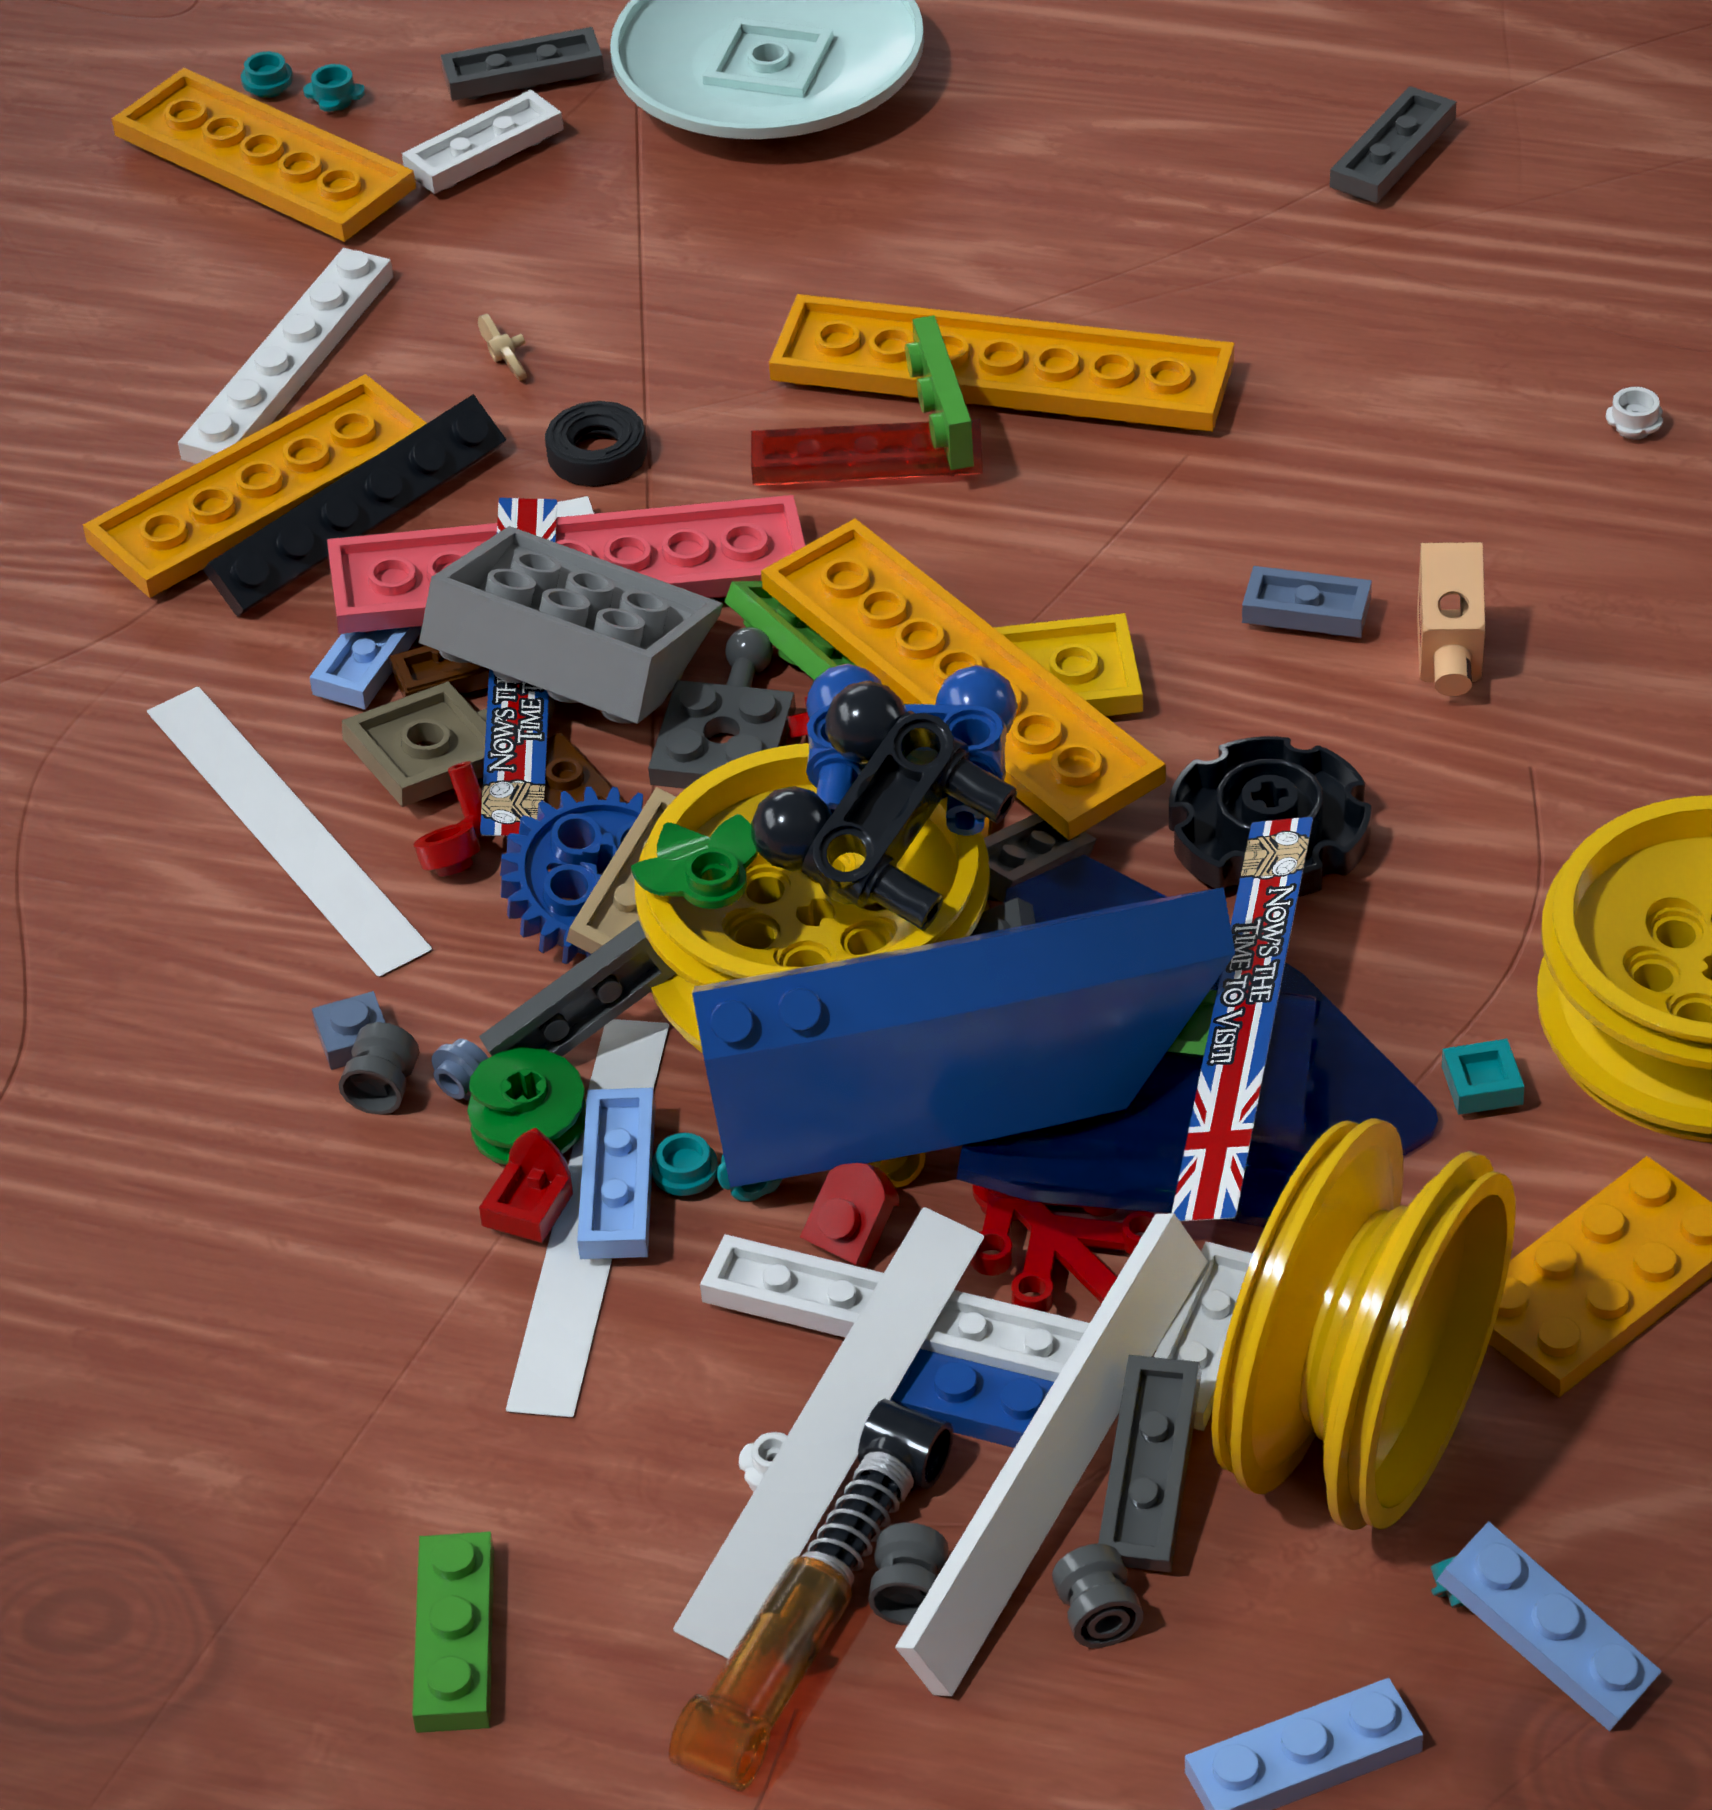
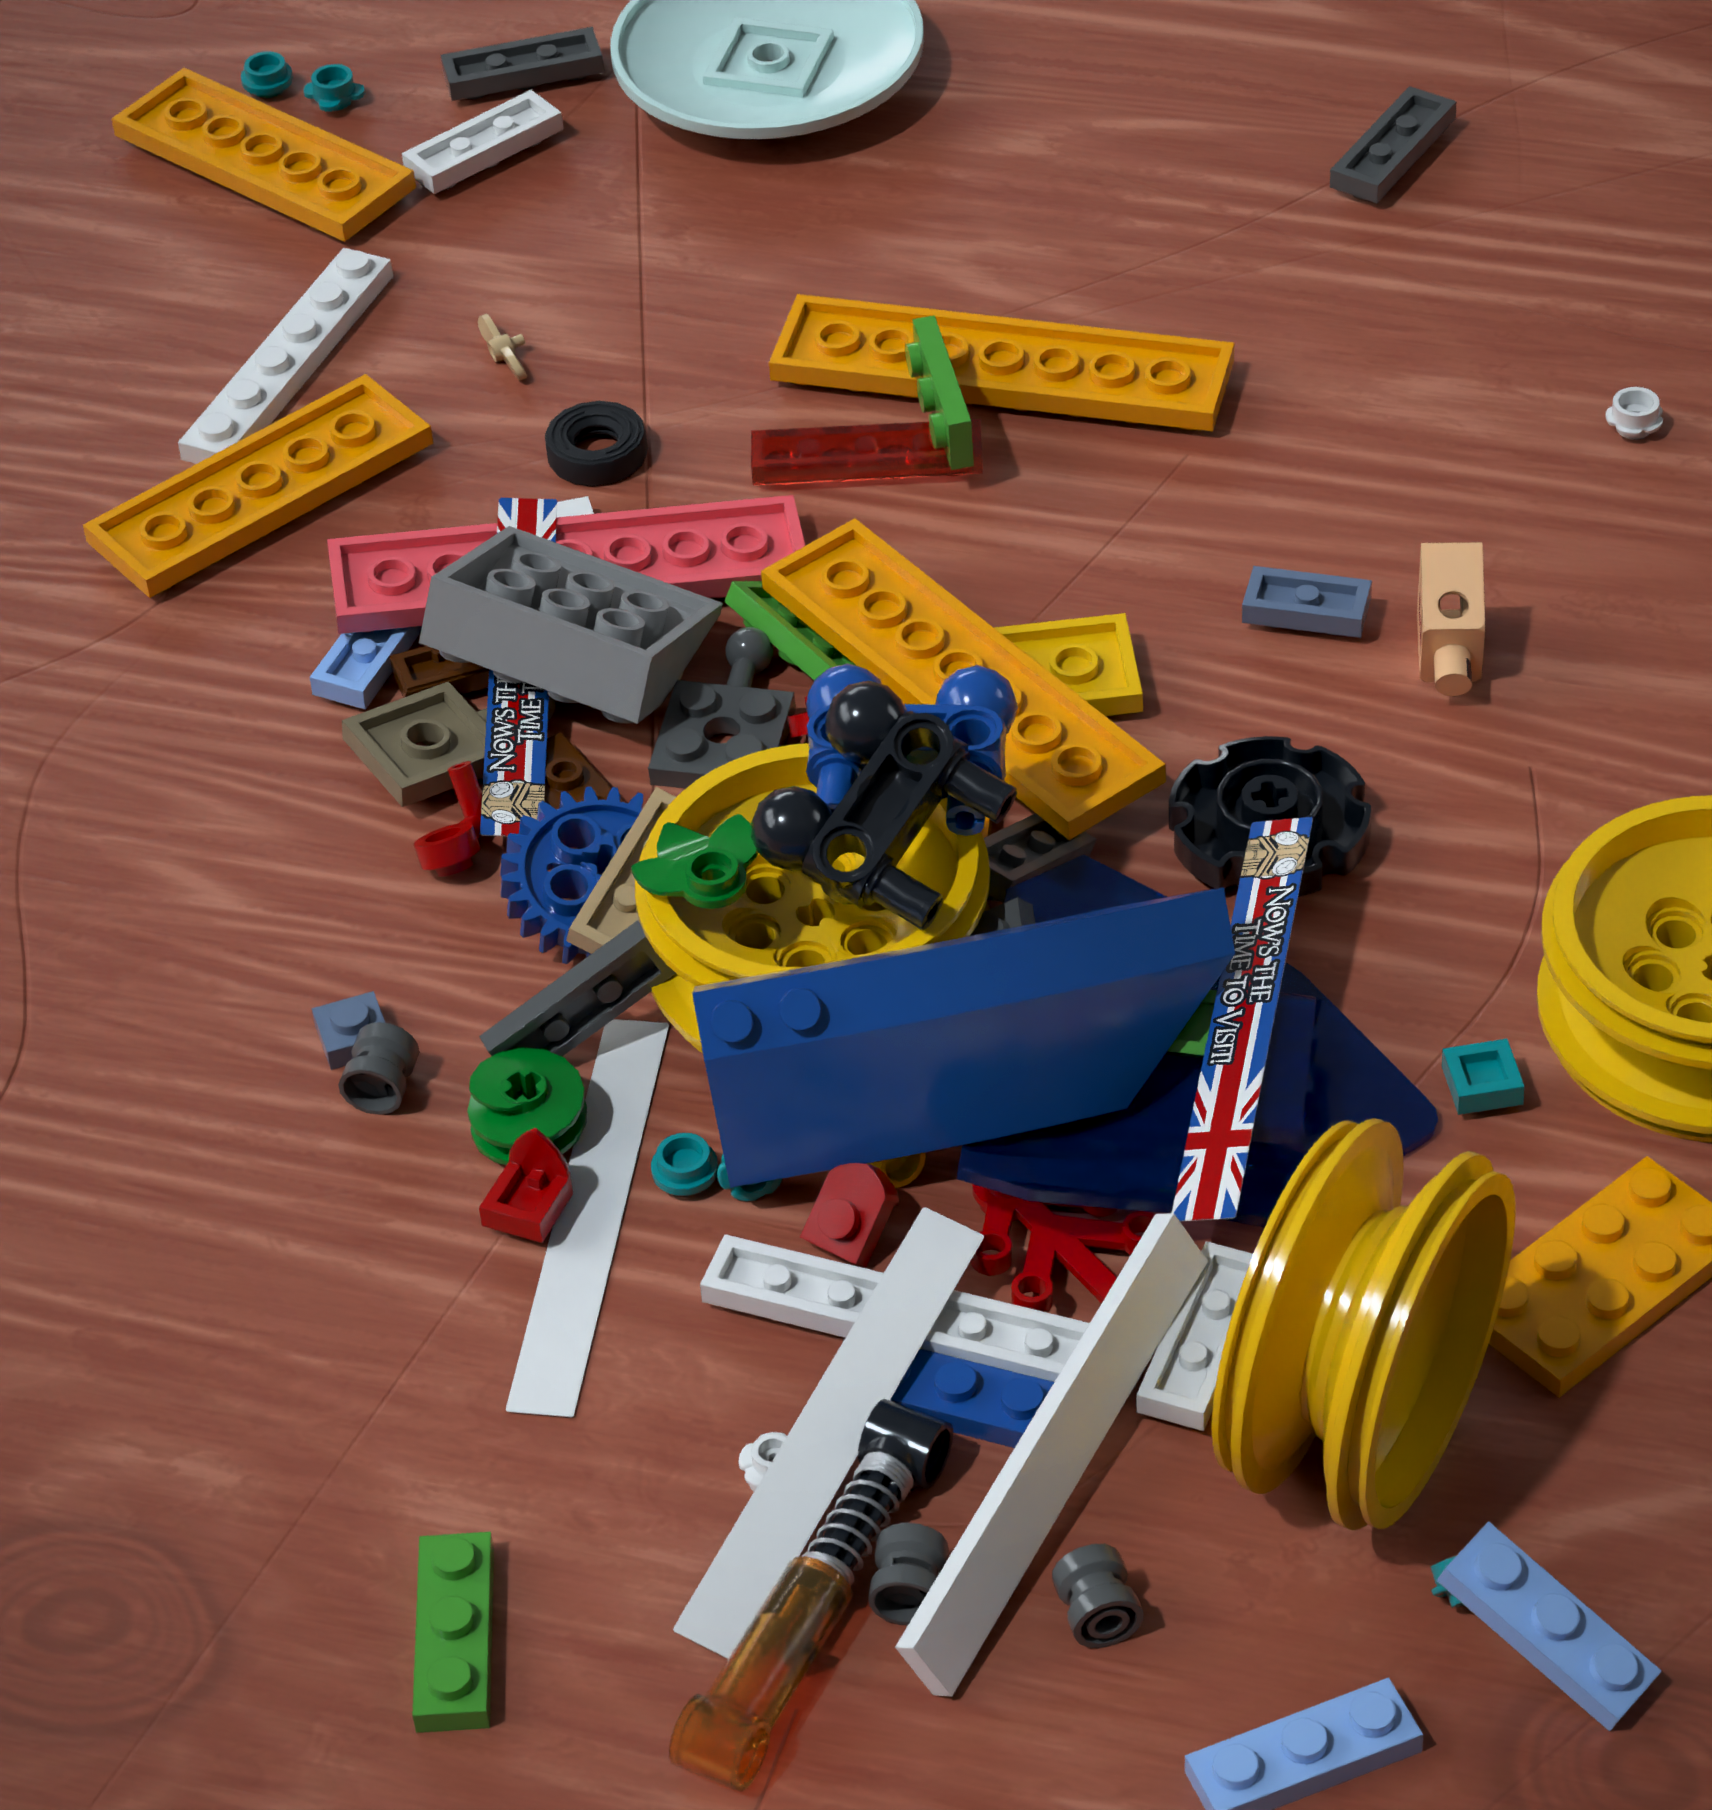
(290, 832): white sticker -> none
(354, 504): black plate -> none
(455, 1065): sand blue plate -> none
(616, 1173): light blue plate -> none
(1150, 1460): dark grey plate -> none

